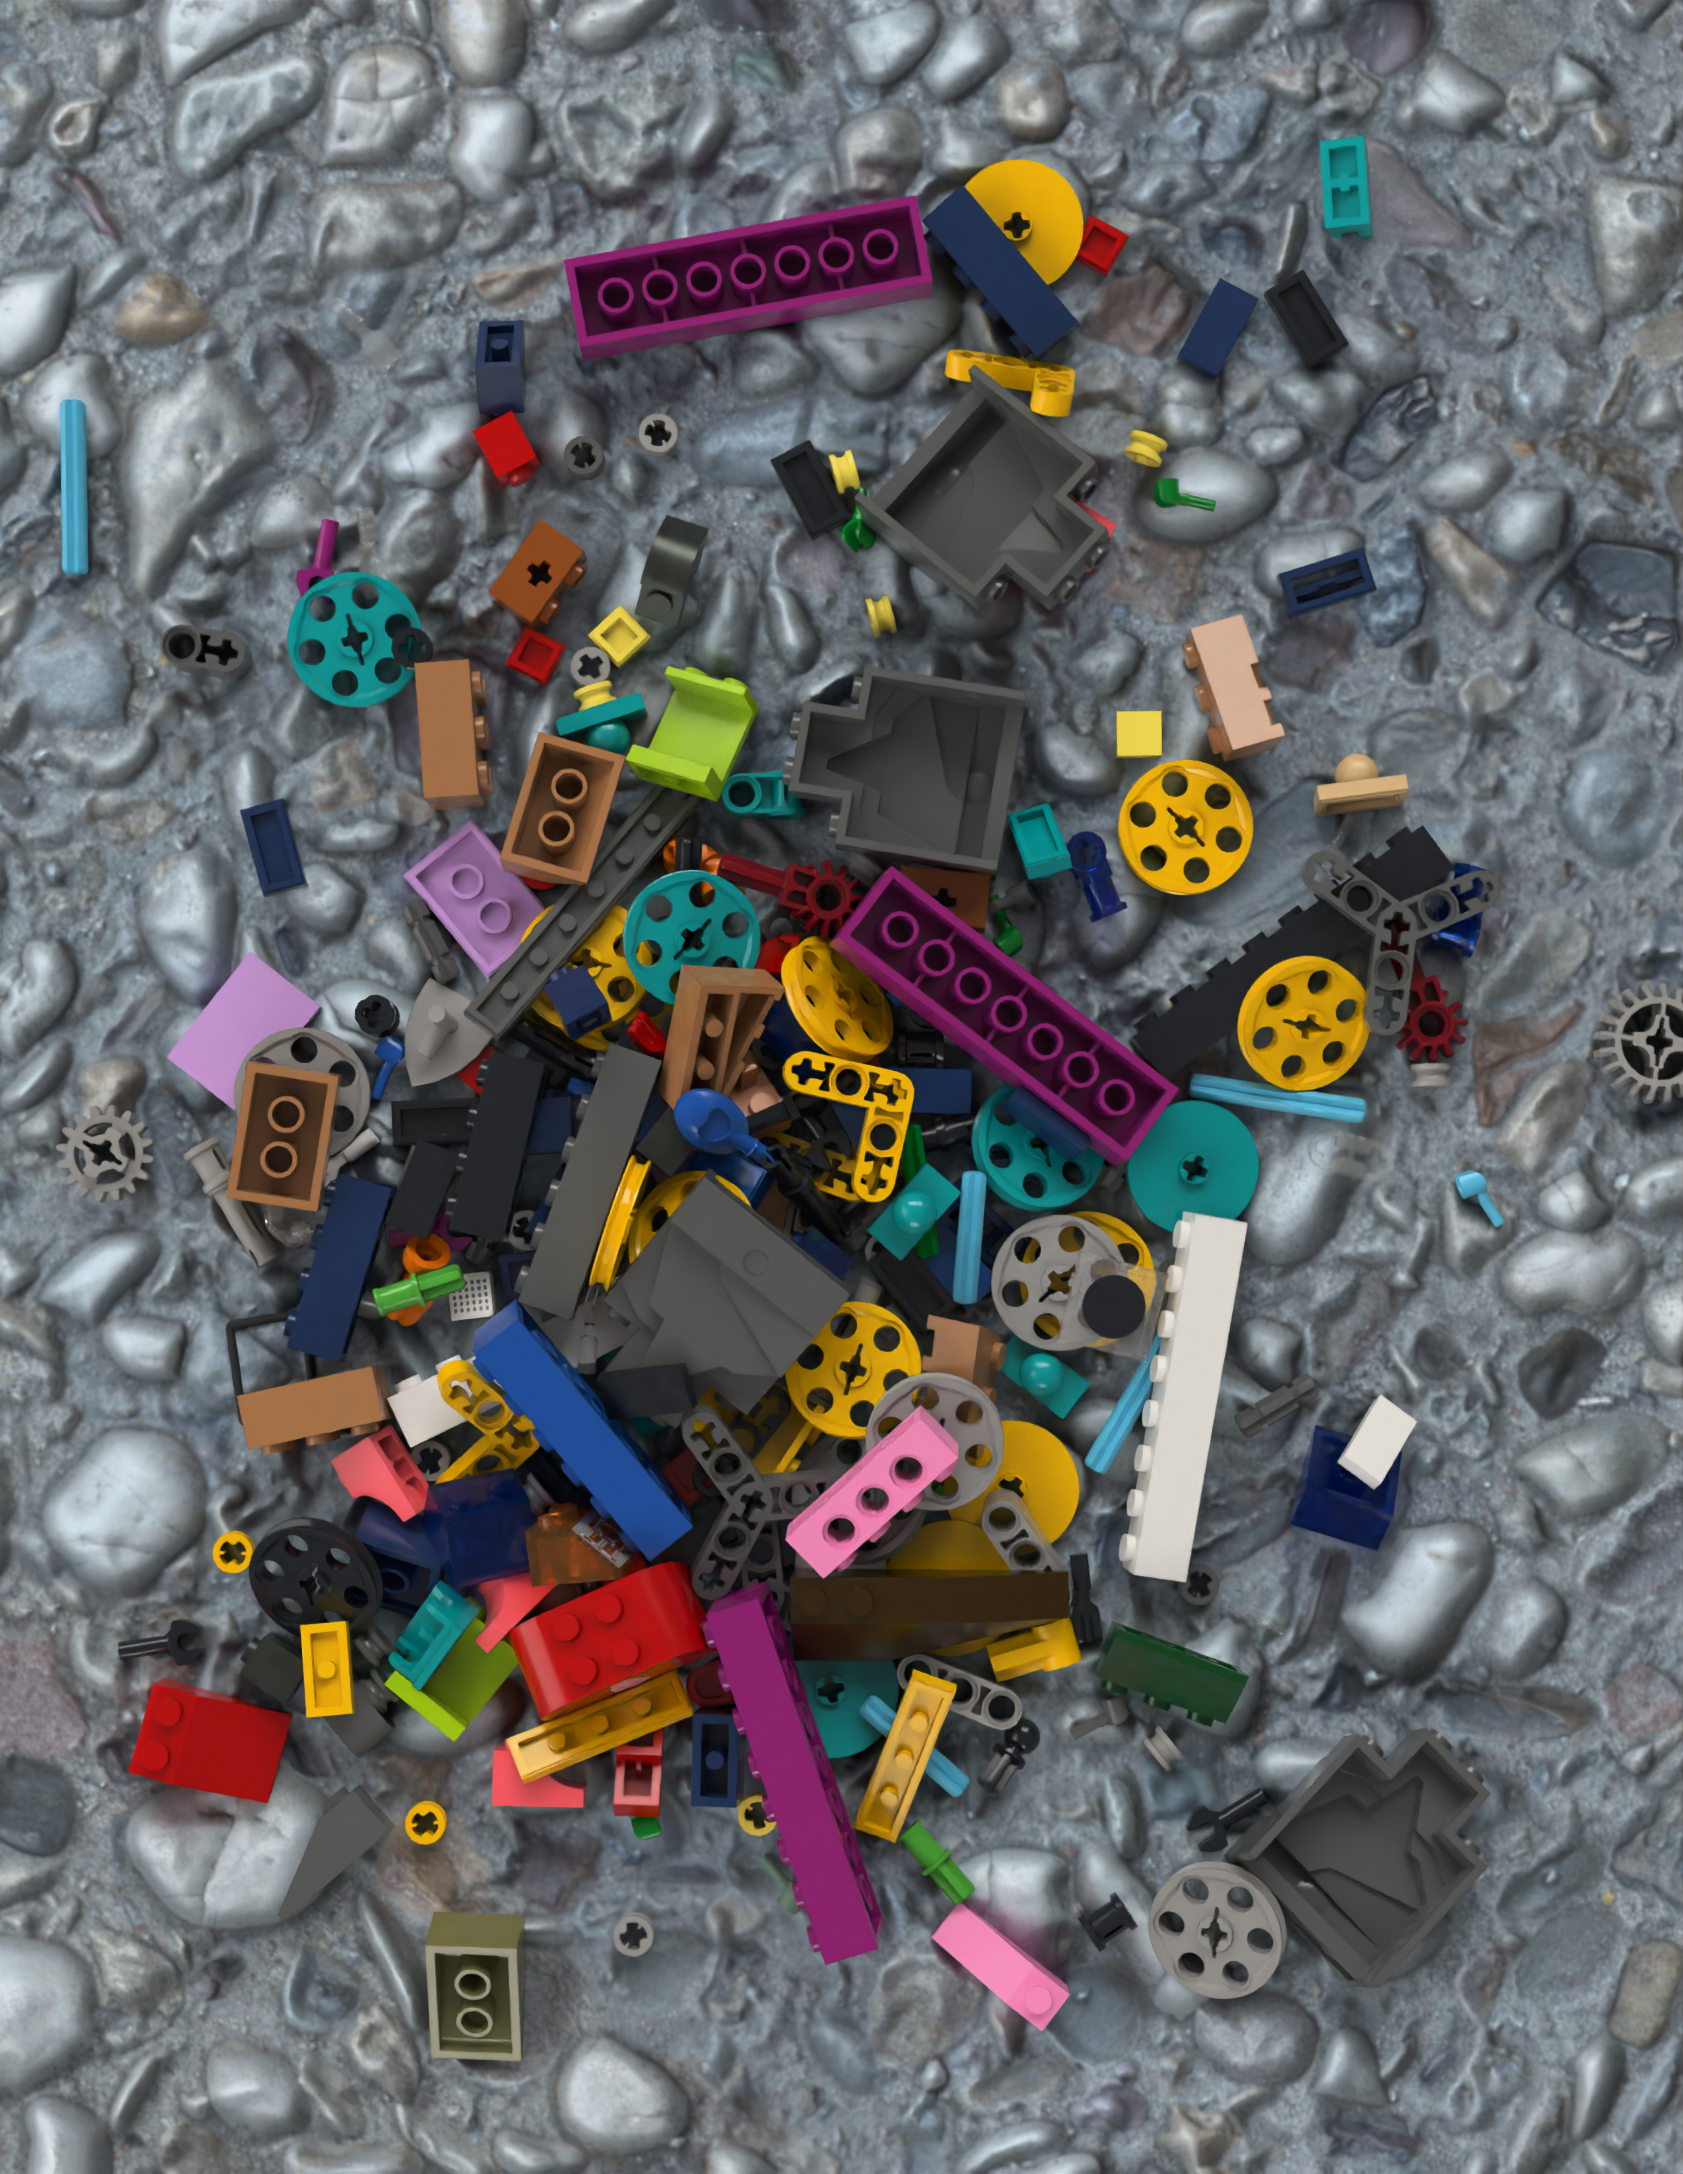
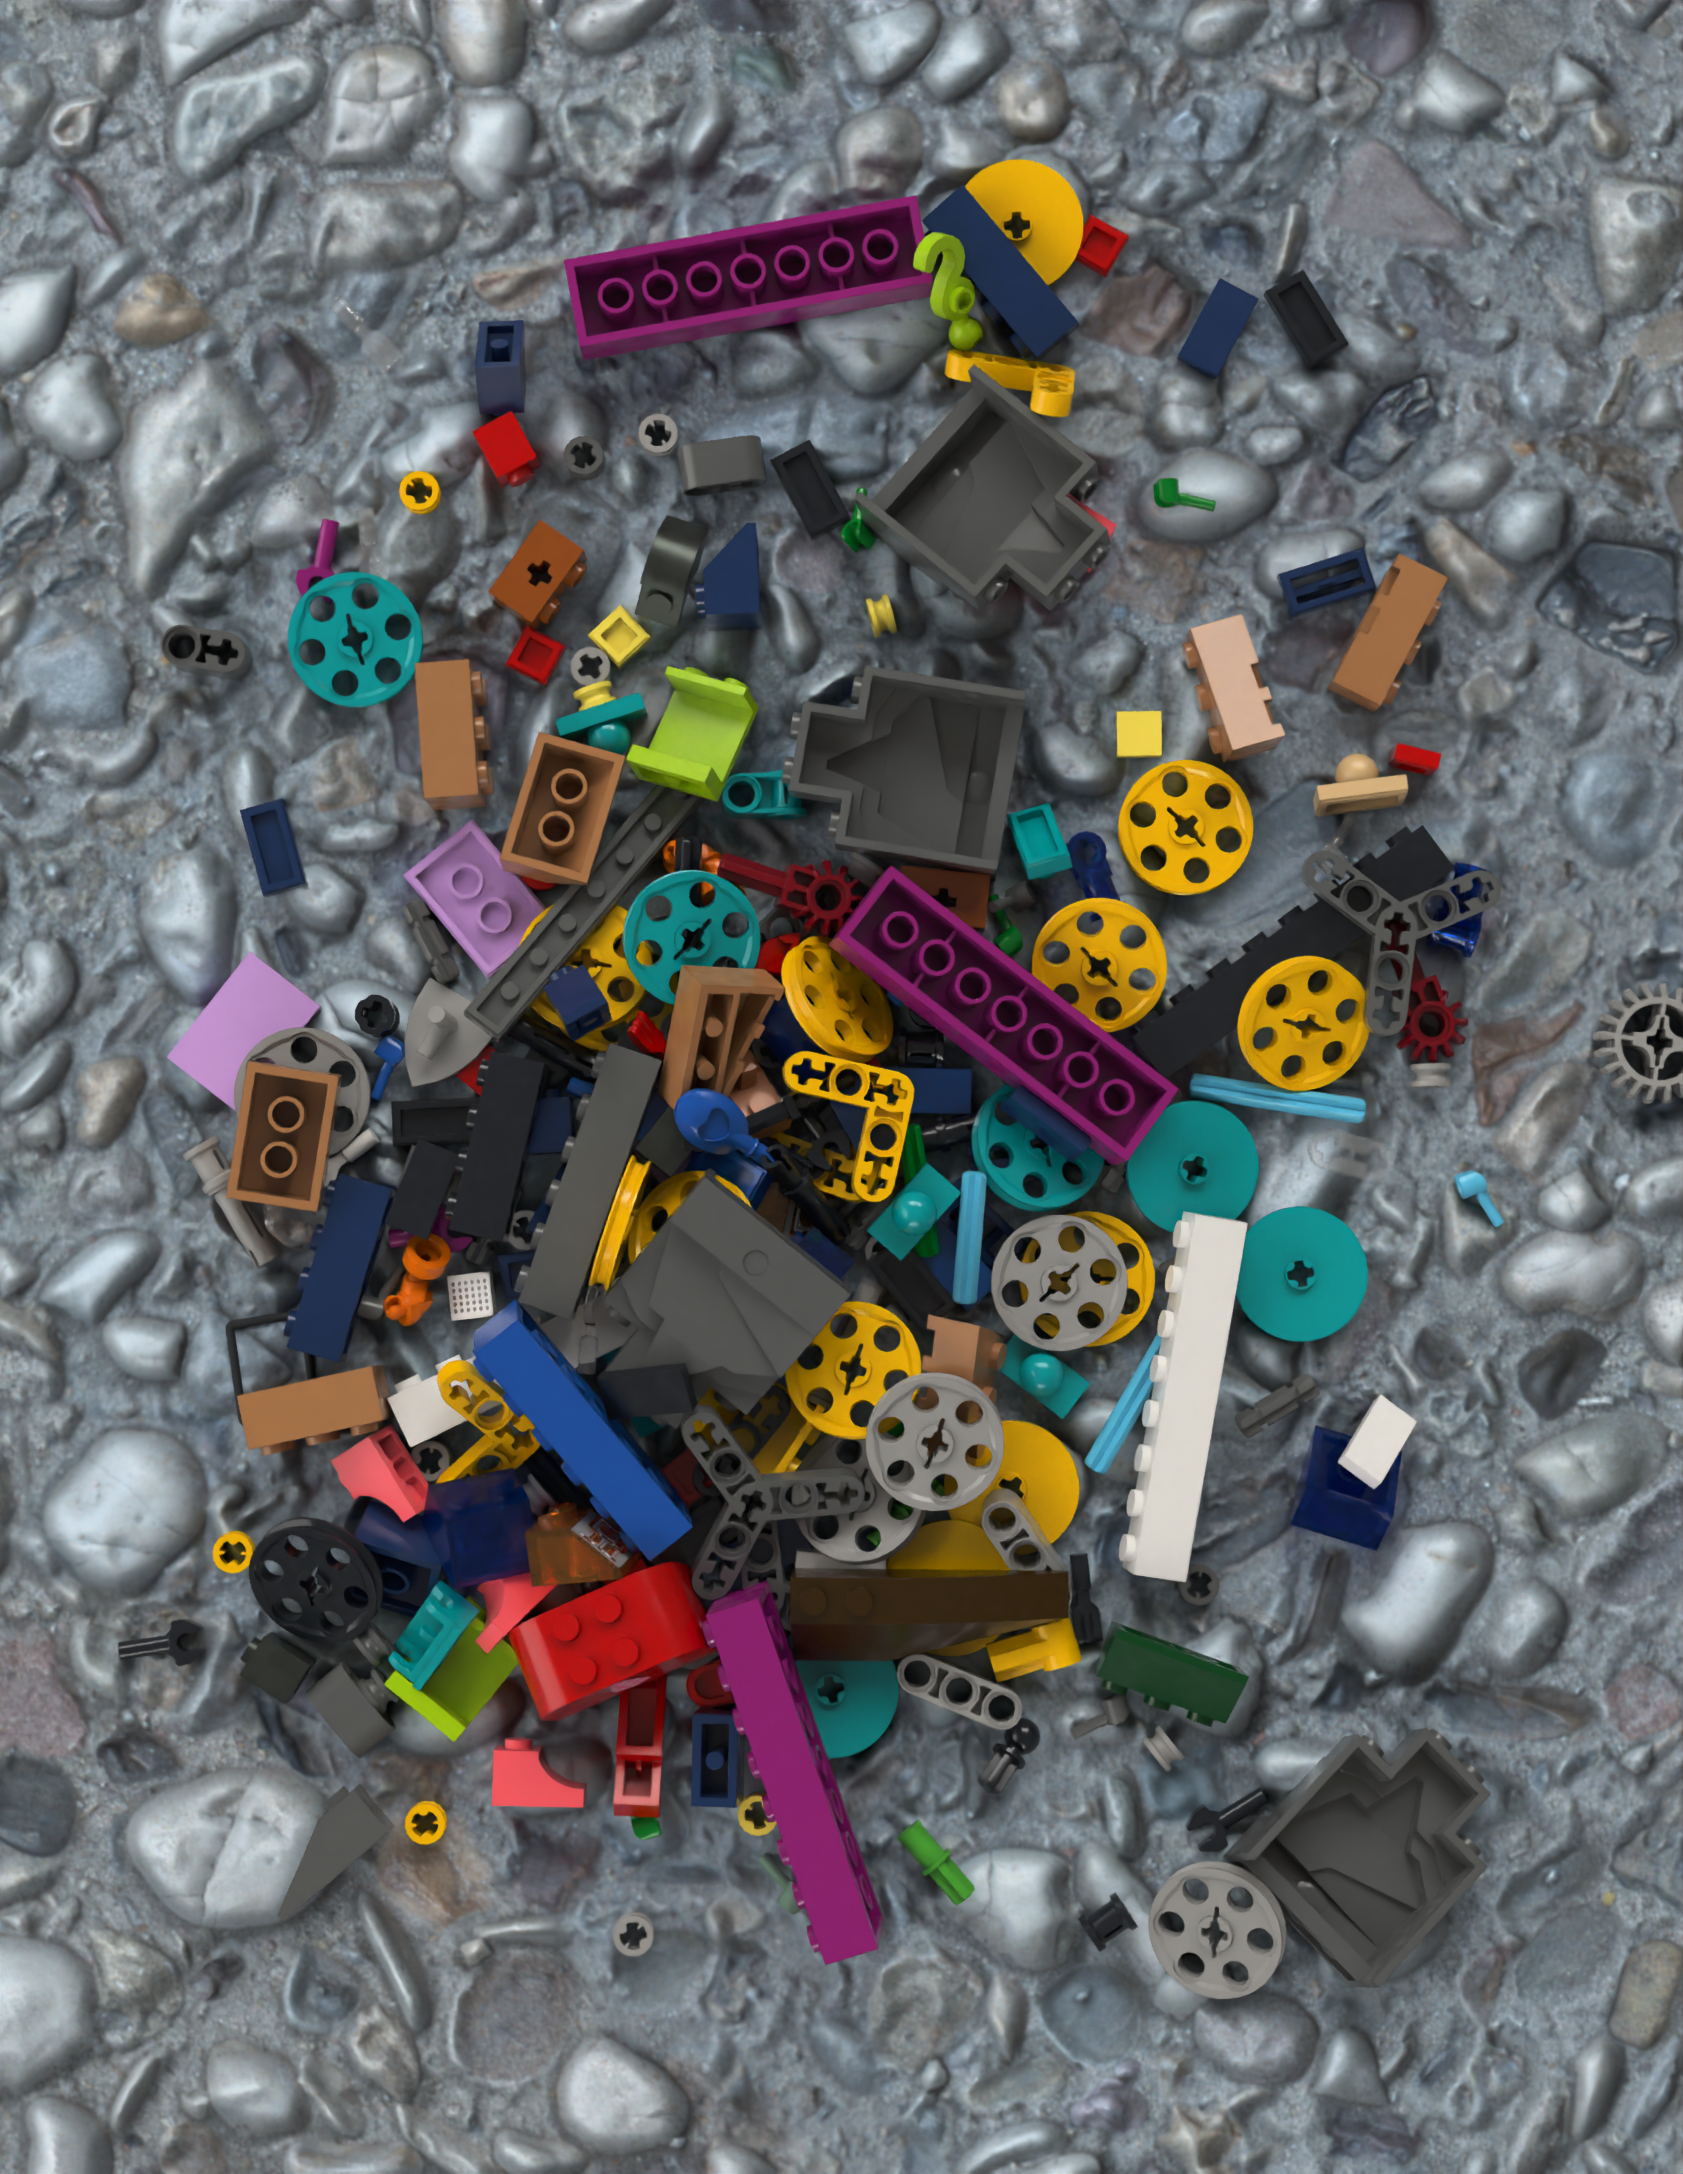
(74, 487): medium azure axle -> none
(95, 1169): light grey gear -> none
(210, 1741): red slope -> none
(327, 1669): yellow plate -> none
(401, 640): black bush -> none
(419, 1289): bright green axle -> none
(430, 484): none -> yellow bush
(476, 1985): olive slope -> none
(600, 1727): yellow tile -> none
(721, 465): none -> dark grey beam
(732, 585): none -> dark blue slope
(844, 472): light yellow bush -> none
(904, 1755): yellow tile -> none
(914, 1437): bright pink brick -> none
(938, 1766): medium azure axle -> none
(951, 293): none -> lime piece
(1002, 1966): bright pink slope -> none
(1104, 943): none -> yellow wedge
(1113, 1306): clear tile -> none
(1145, 448): light yellow bush -> none
(1328, 1296): none -> teal piece
(1346, 186): teal hinge -> none
(1388, 634): none -> medium nougat wedge
(1414, 759): none -> red tile

